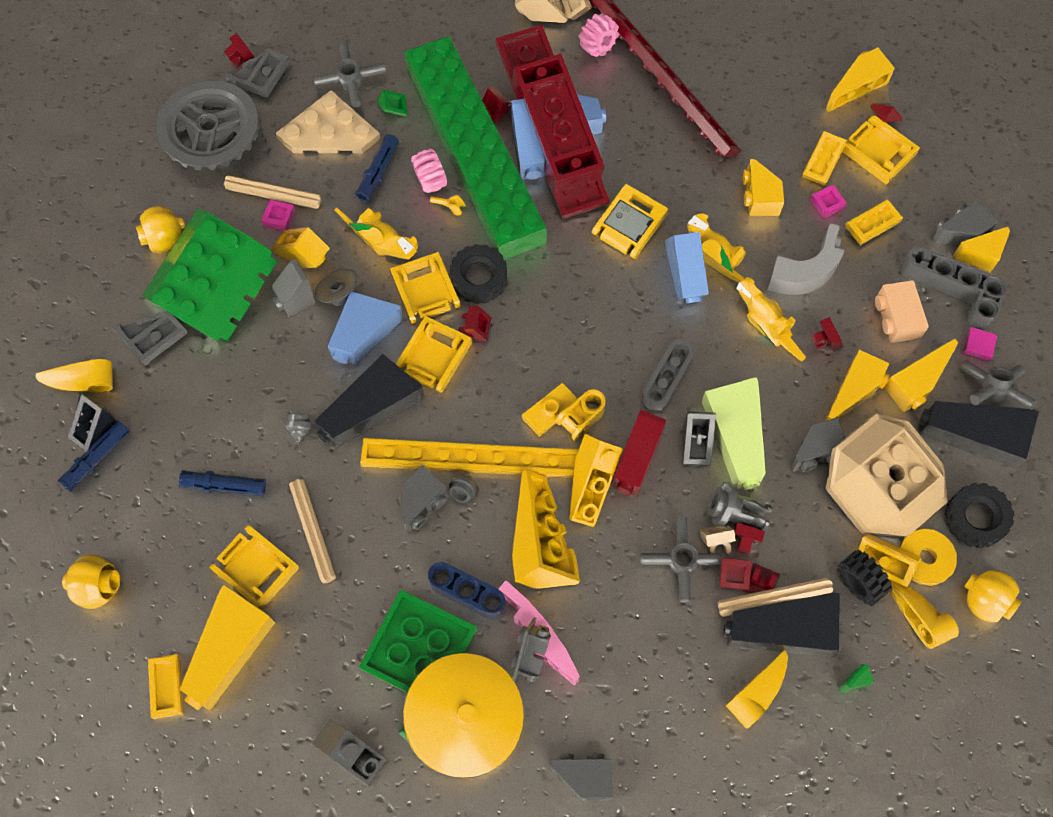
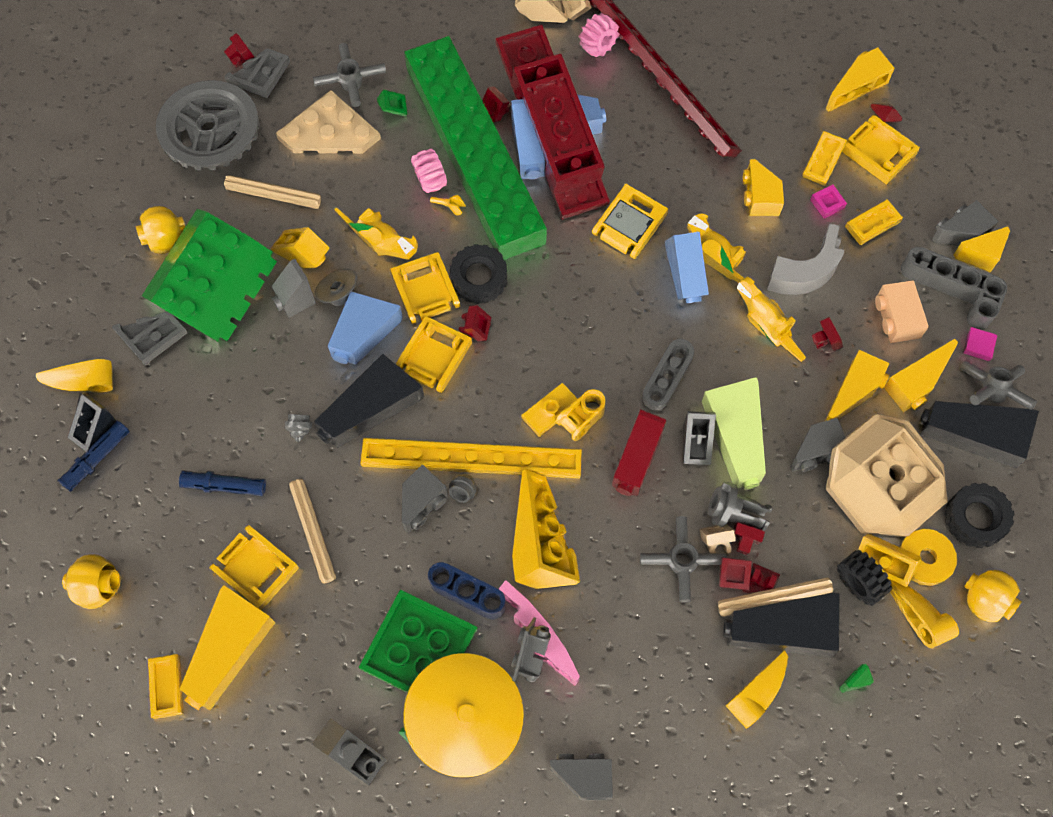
(278, 215): dark pink tile -> none
(373, 174): dark blue pin -> none
(592, 477): yellow slope -> none

